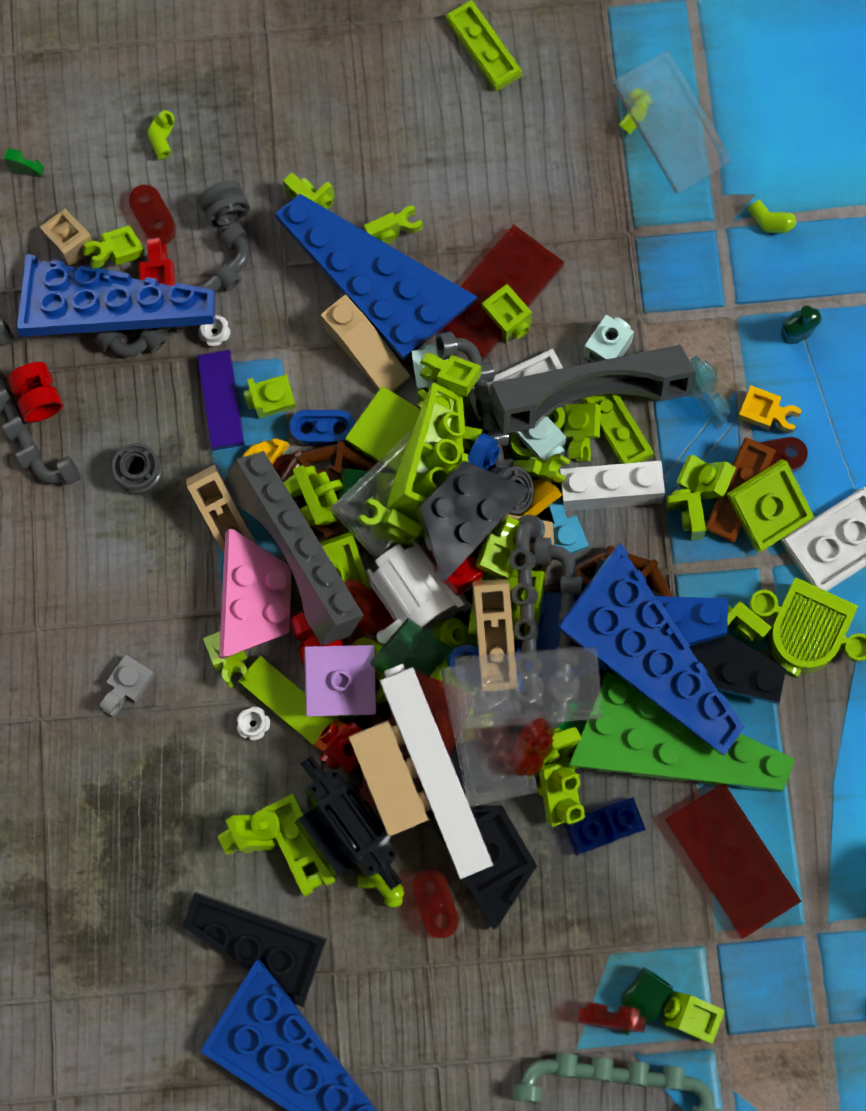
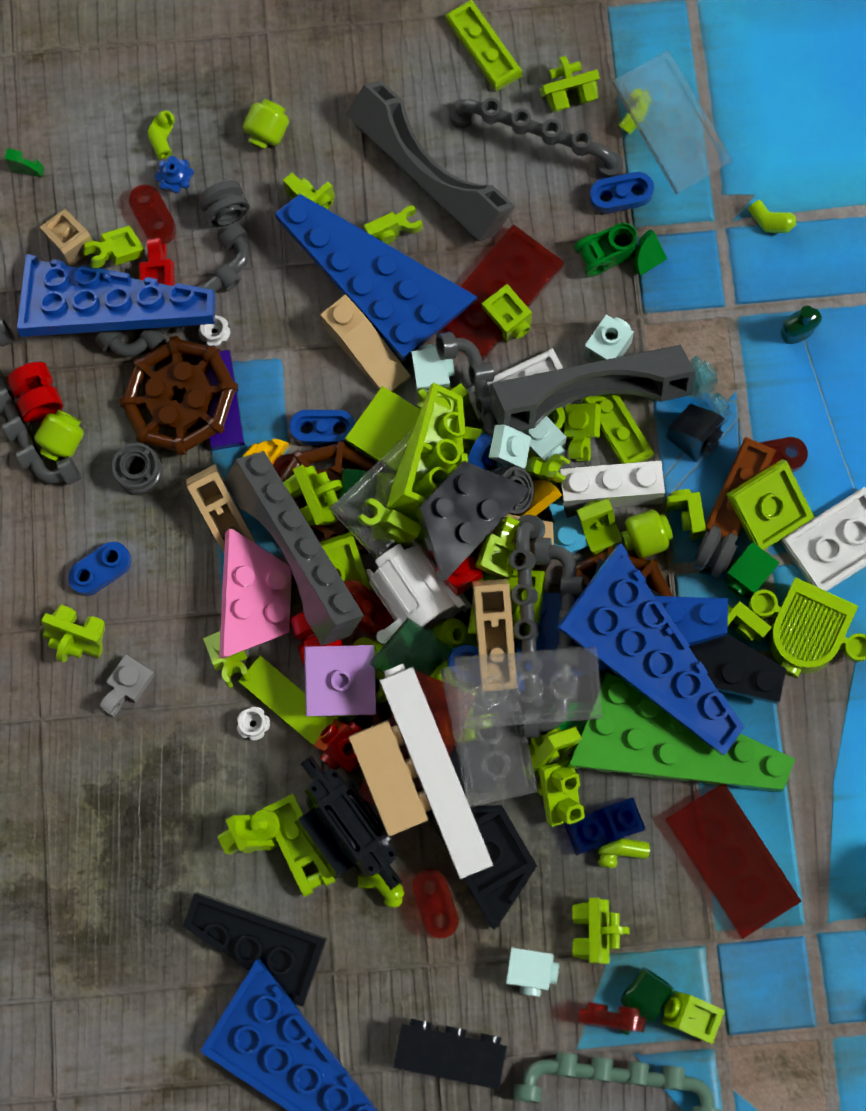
(59, 435): none -> lime head
(70, 637): none -> lime hips
(101, 571): none -> blue plate
(162, 388): none -> reddish brown plate
(174, 174): none -> blue plant
(266, 124): none -> lime head
(270, 396): lime bracket -> none
(384, 119): none -> dark grey arch
(450, 1054): none -> black brick
(455, 374): lime plate -> none
(463, 113): none -> dark grey bar
(509, 447): none -> light aqua bracket
(531, 747): clear red plate -> none
(531, 971): none -> light aqua brick
(583, 83): none -> lime hips
(599, 525): none -> lime bracket
(602, 253): none -> green piece
(603, 931): none -> lime hips
(619, 191): none -> blue plate
(622, 847): none -> lime arm
(647, 533): none -> lime head
(648, 253): none -> green tile
(696, 431): none -> black slope
(706, 478): lime bracket -> none
(715, 552): none -> dark grey wheel
(750, 571): none -> green brick
(763, 408): yellow plate -> none

